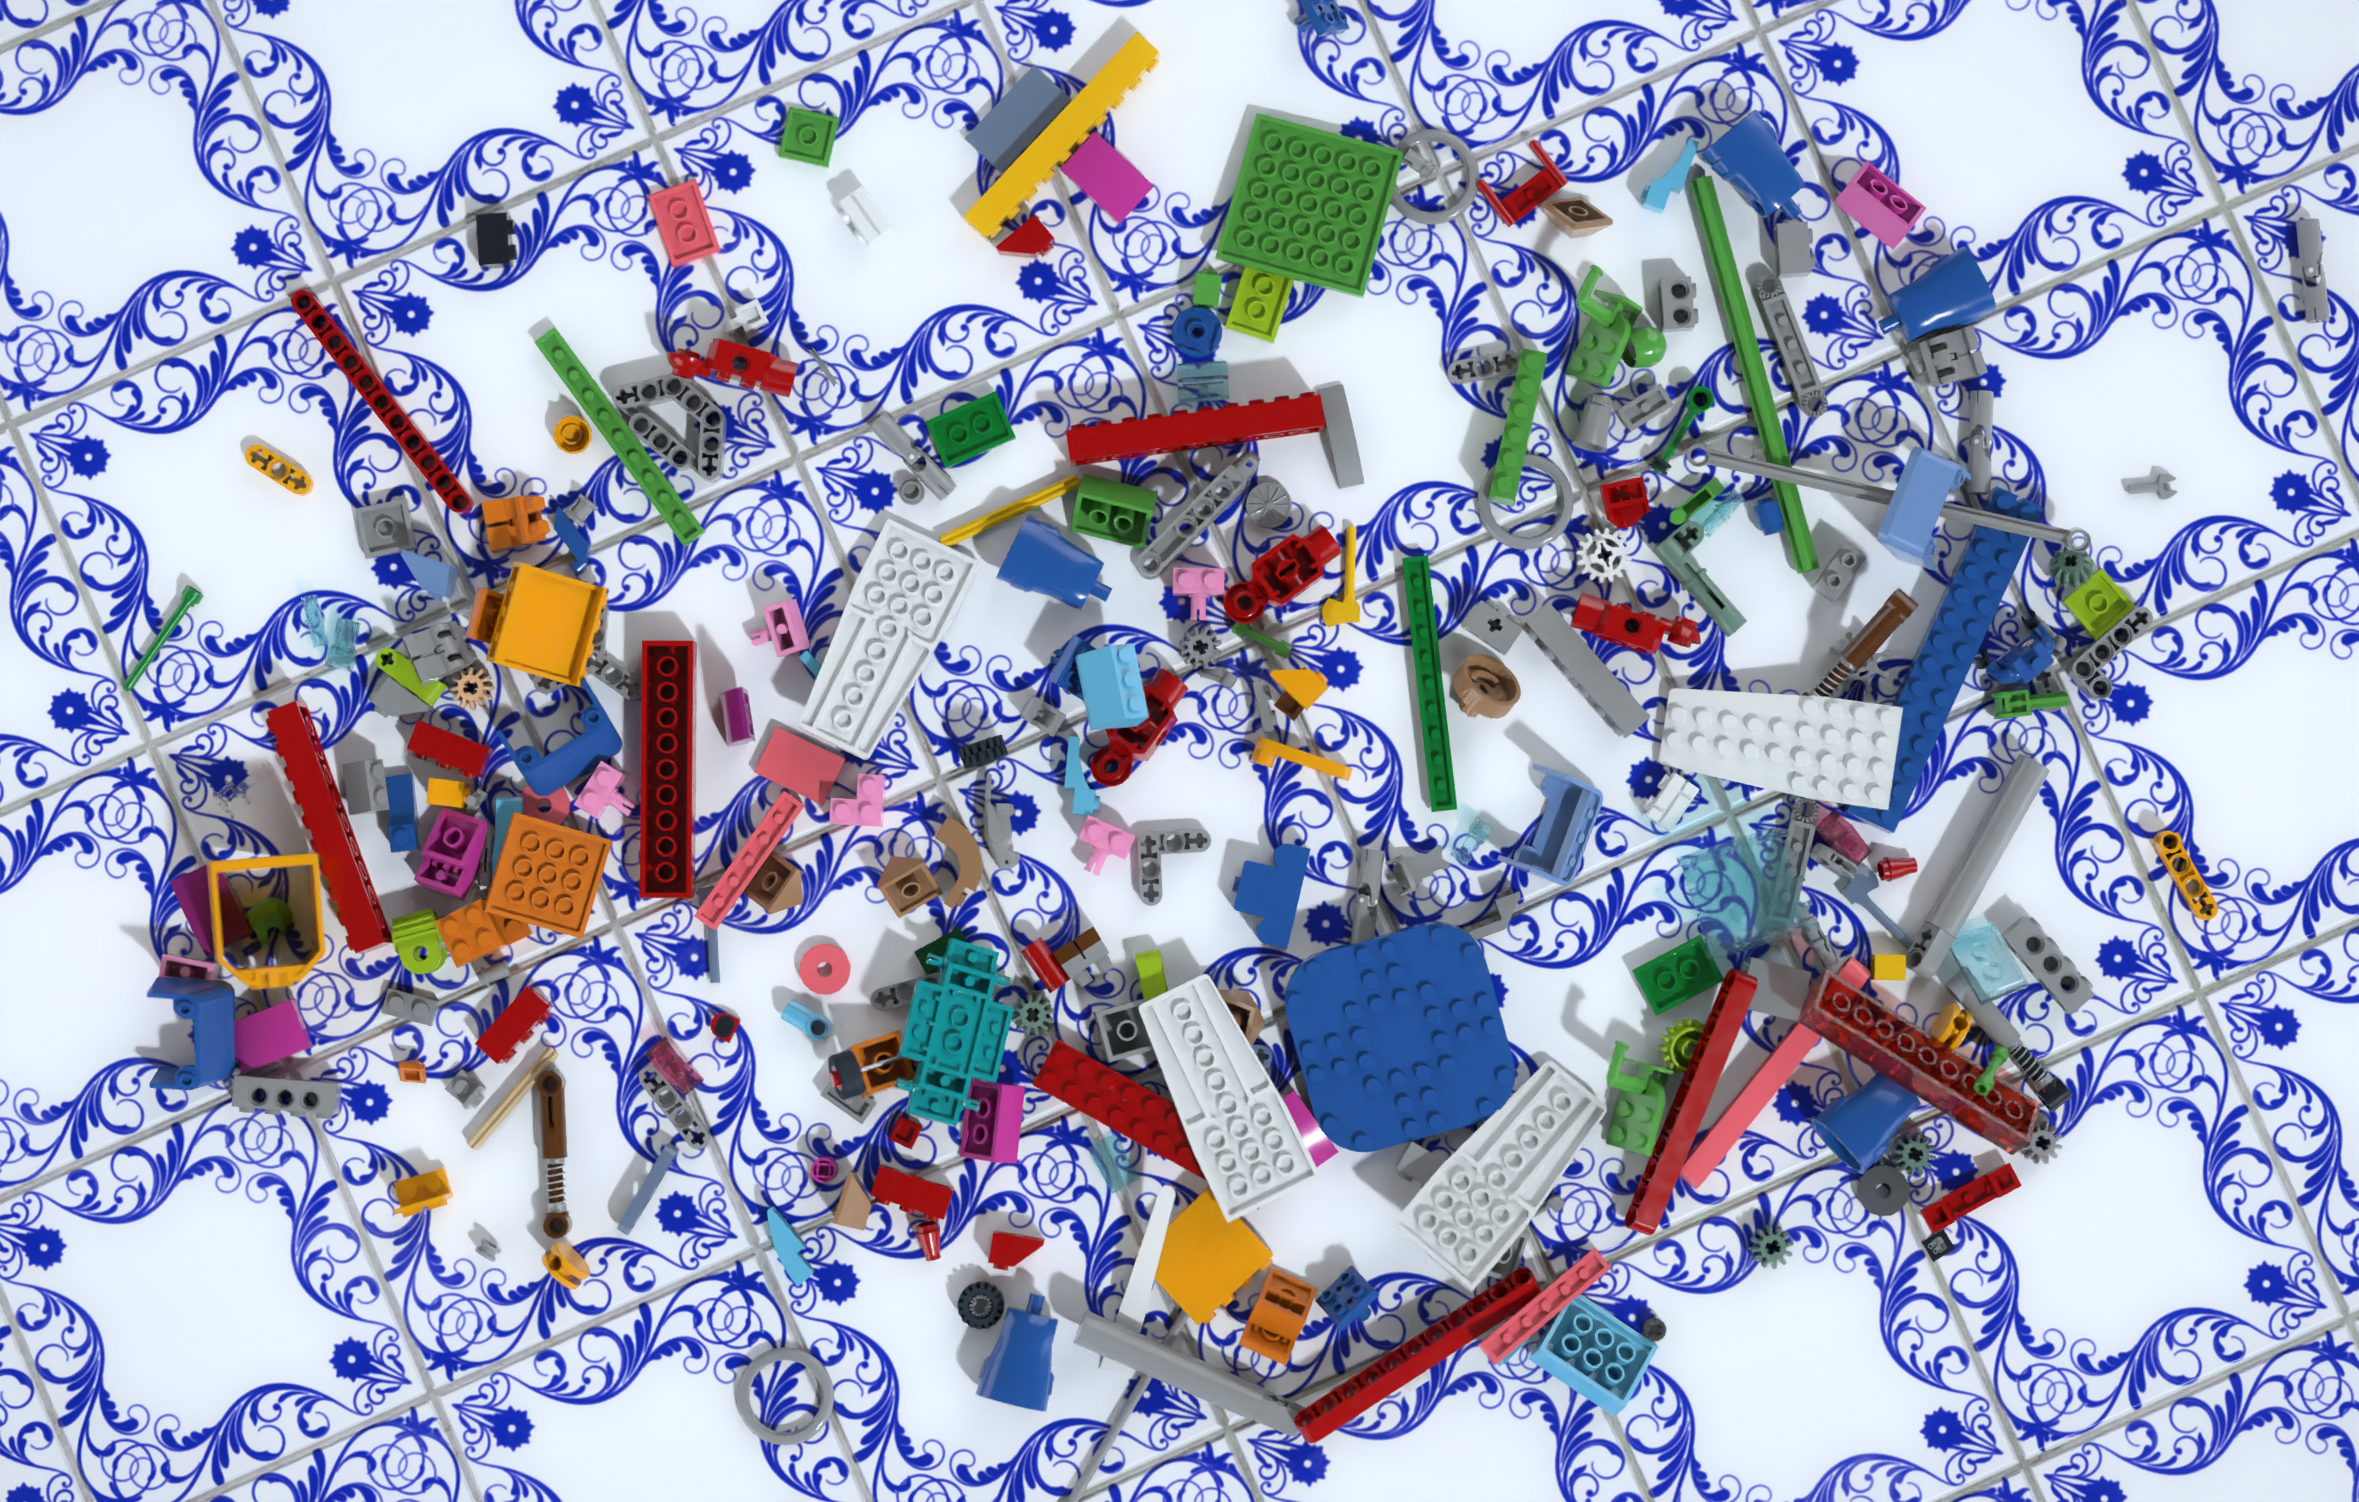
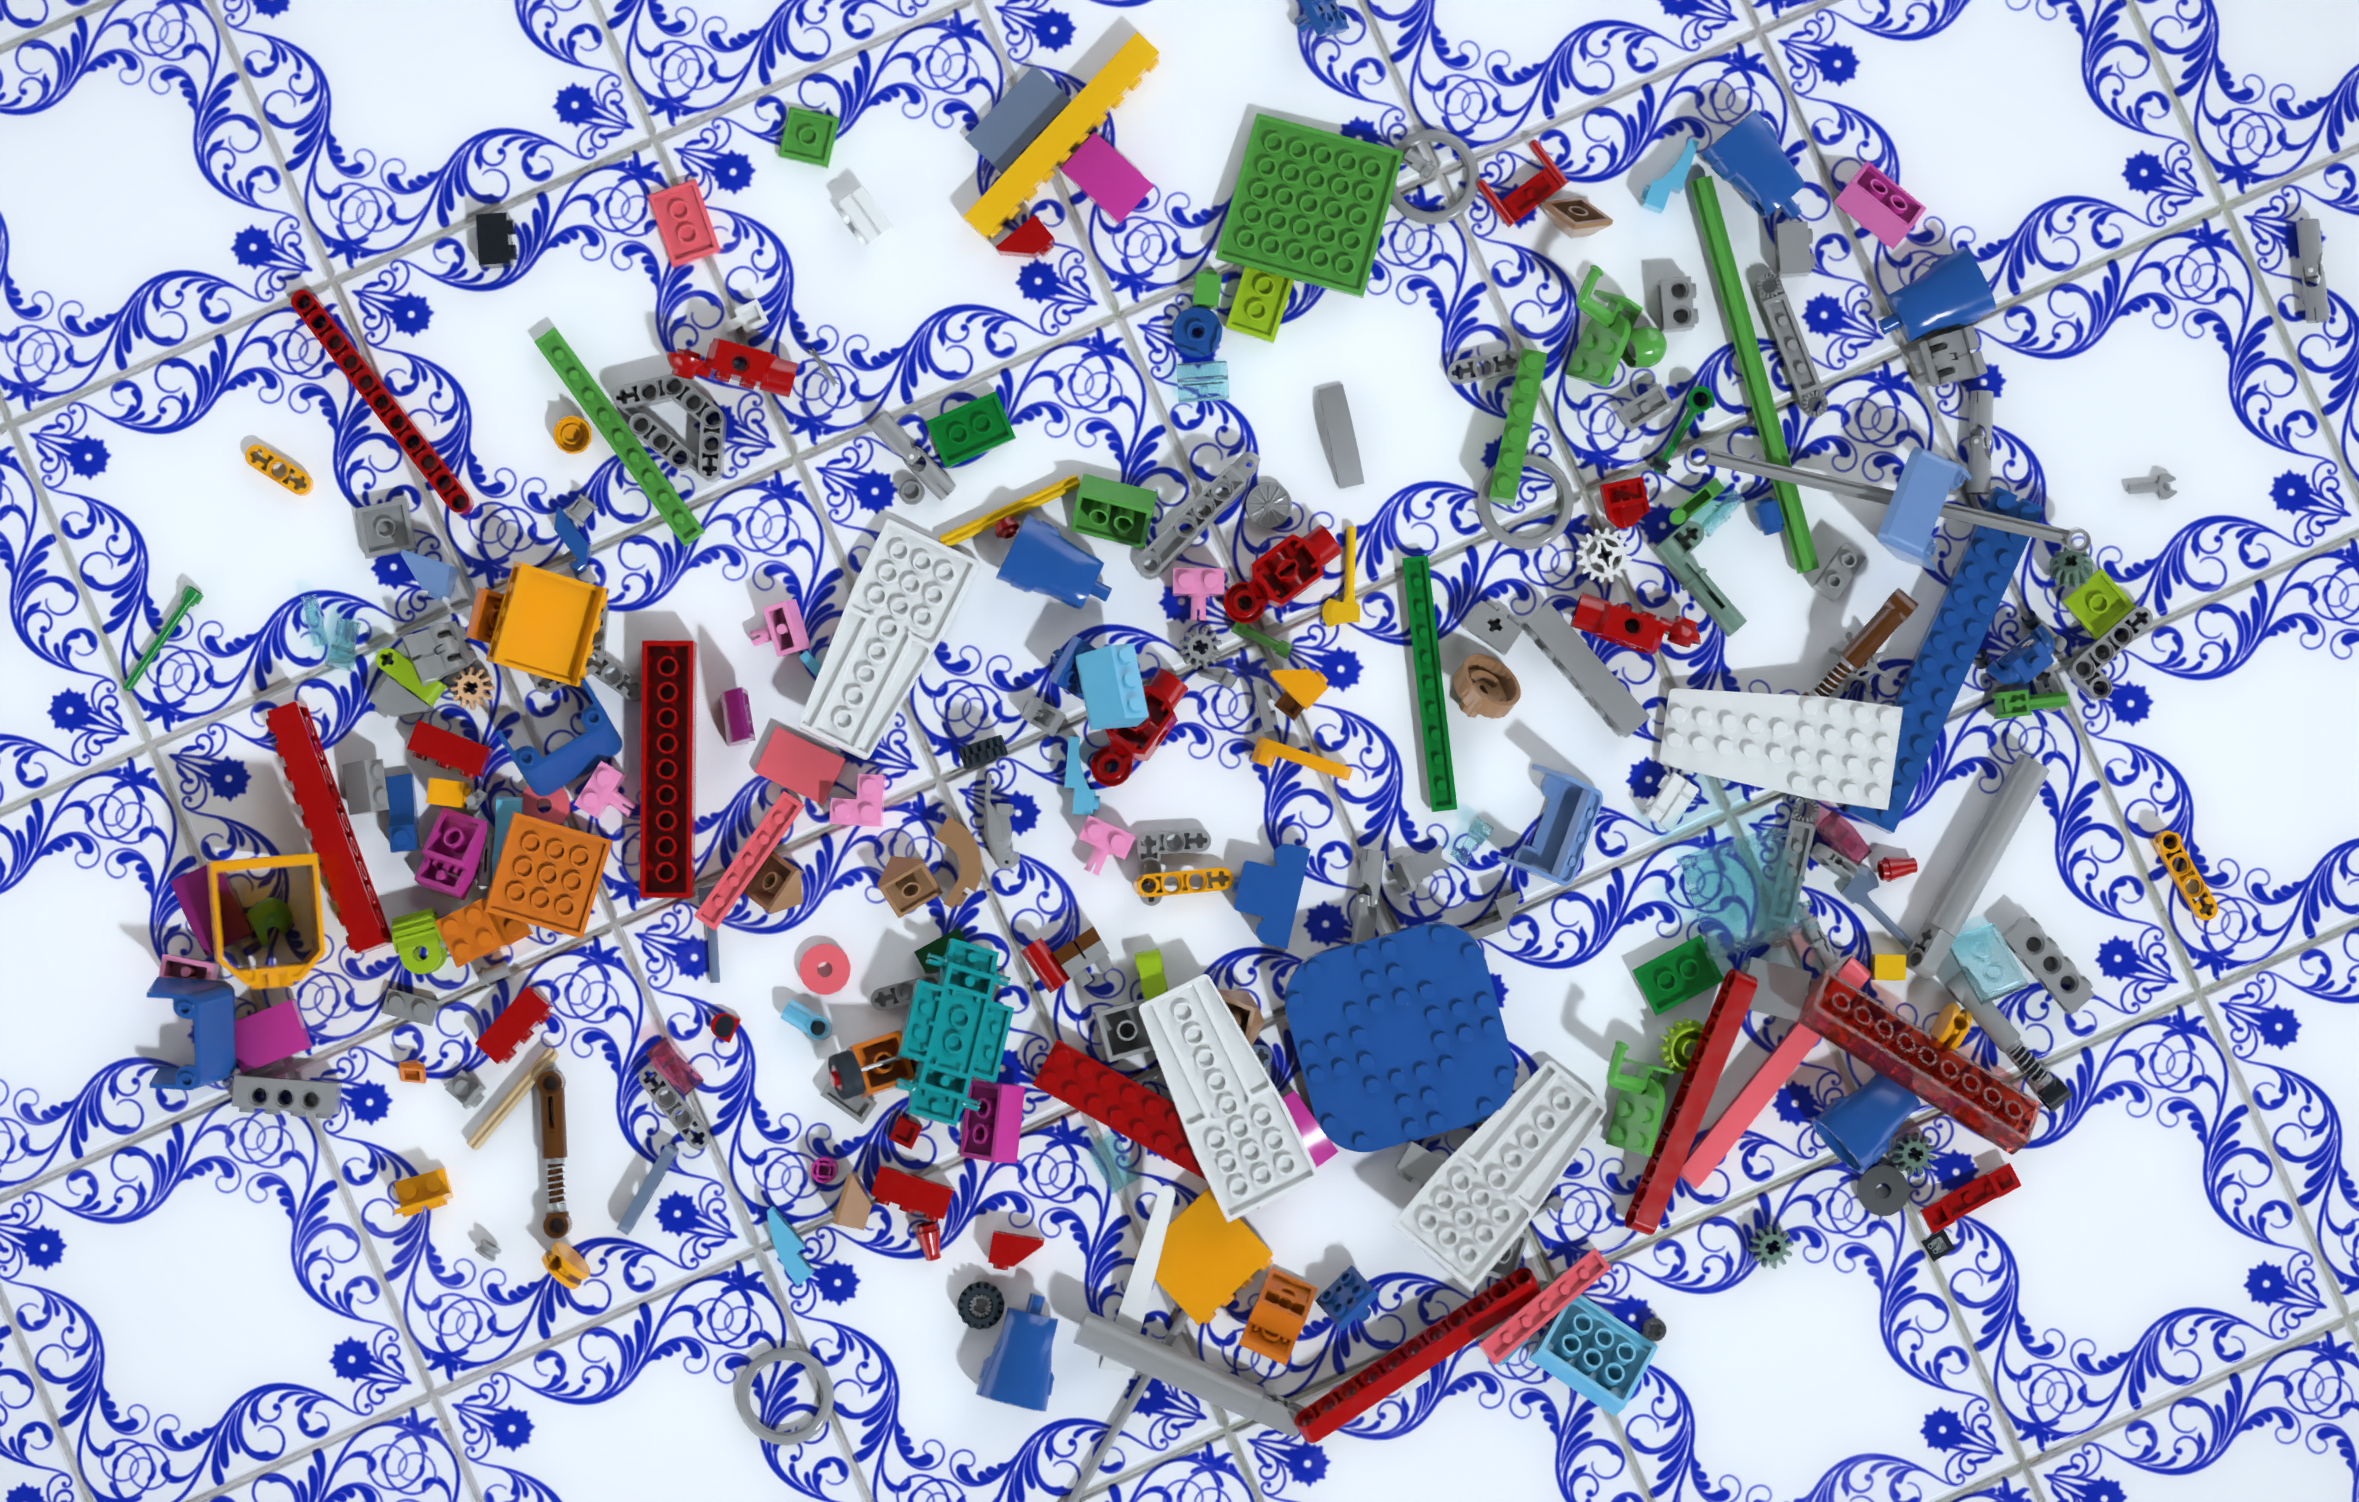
(247, 783): clear piece -> none
(525, 518): orange hips -> none
(1006, 528): none -> red plate
(1024, 1014): sand green gear -> none
(1183, 885): none -> light orange beam
(1195, 430): red brick -> none
(1594, 424): light grey plant -> none
(1985, 1081): bright green bar -> none
(2050, 1143): light grey gear -> none

